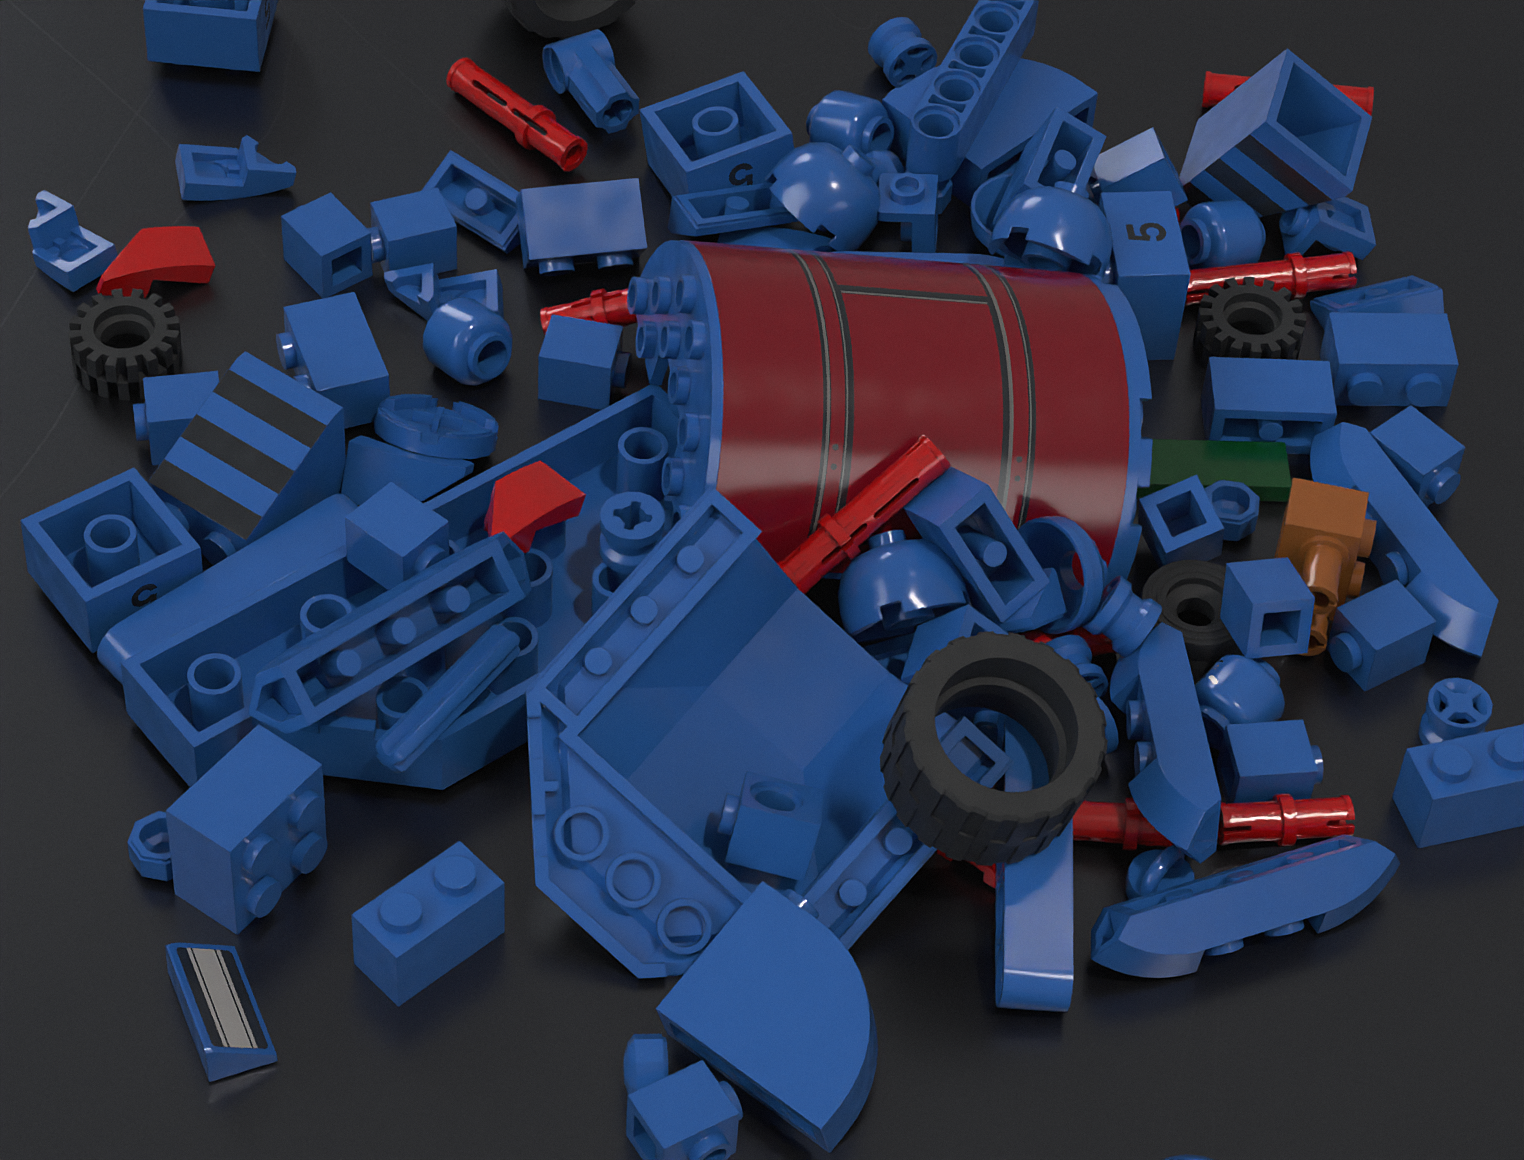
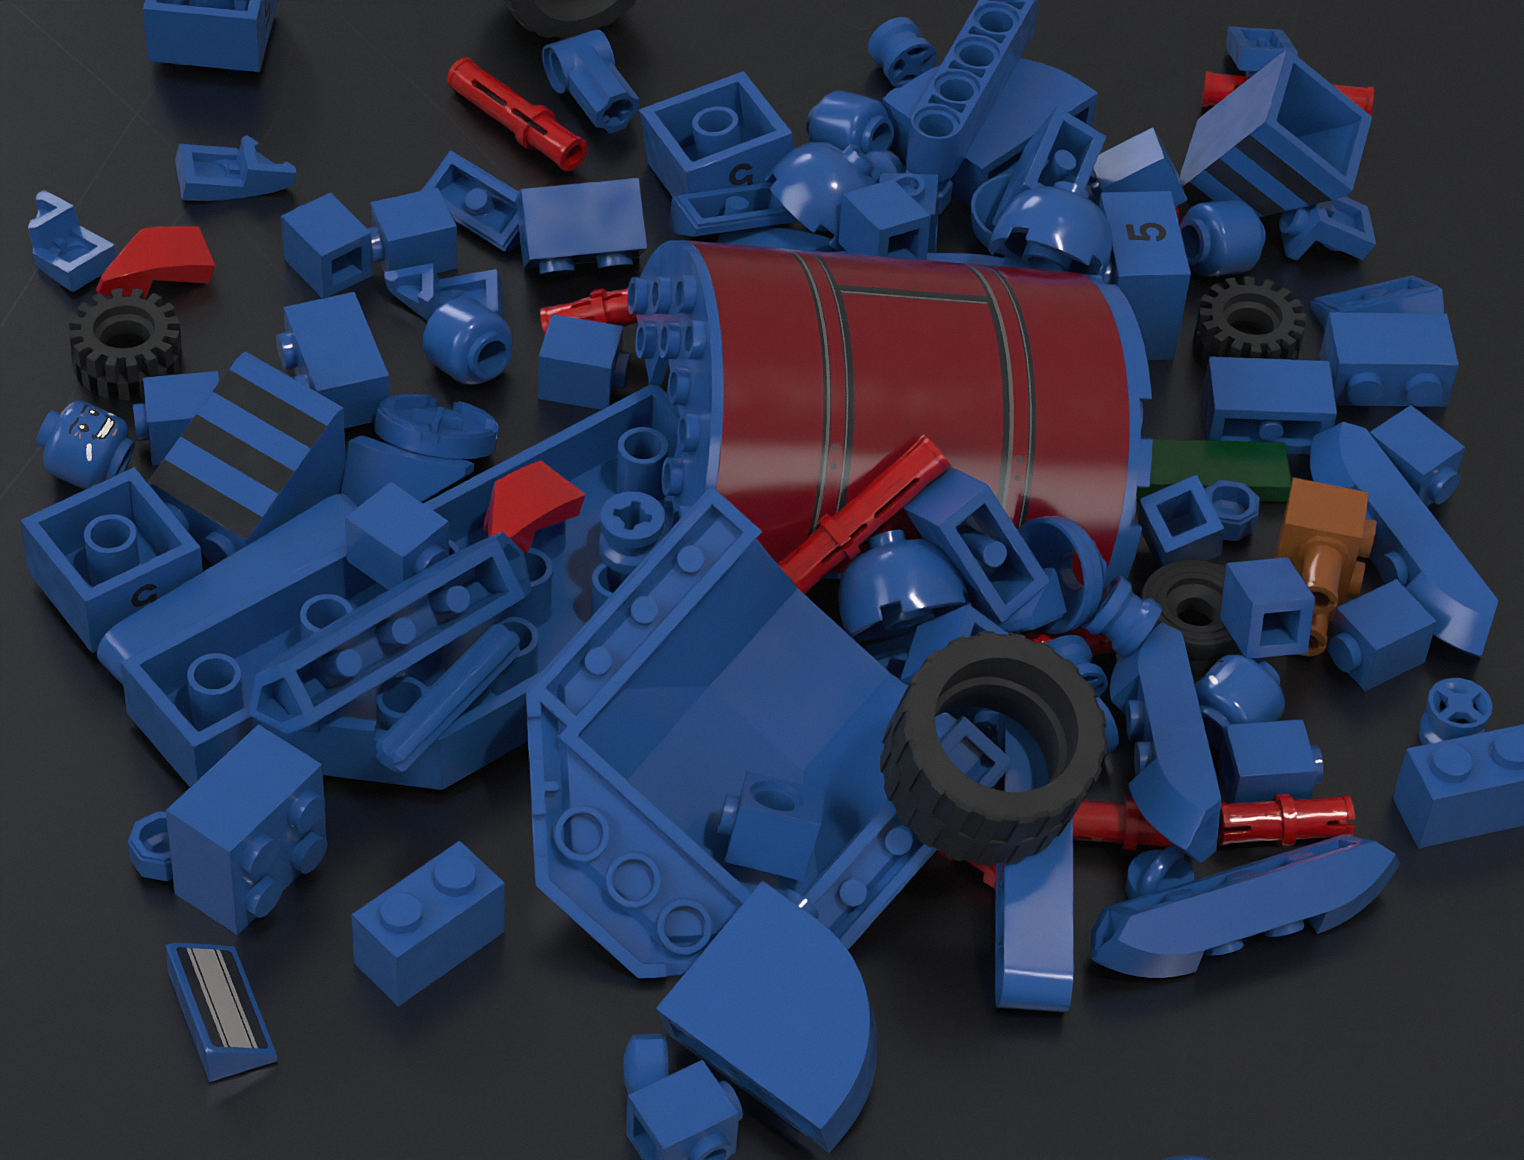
(84, 444): none -> blue head
(884, 222): none -> blue brick
(1256, 47): none -> blue plate
(1293, 273): red pin -> none

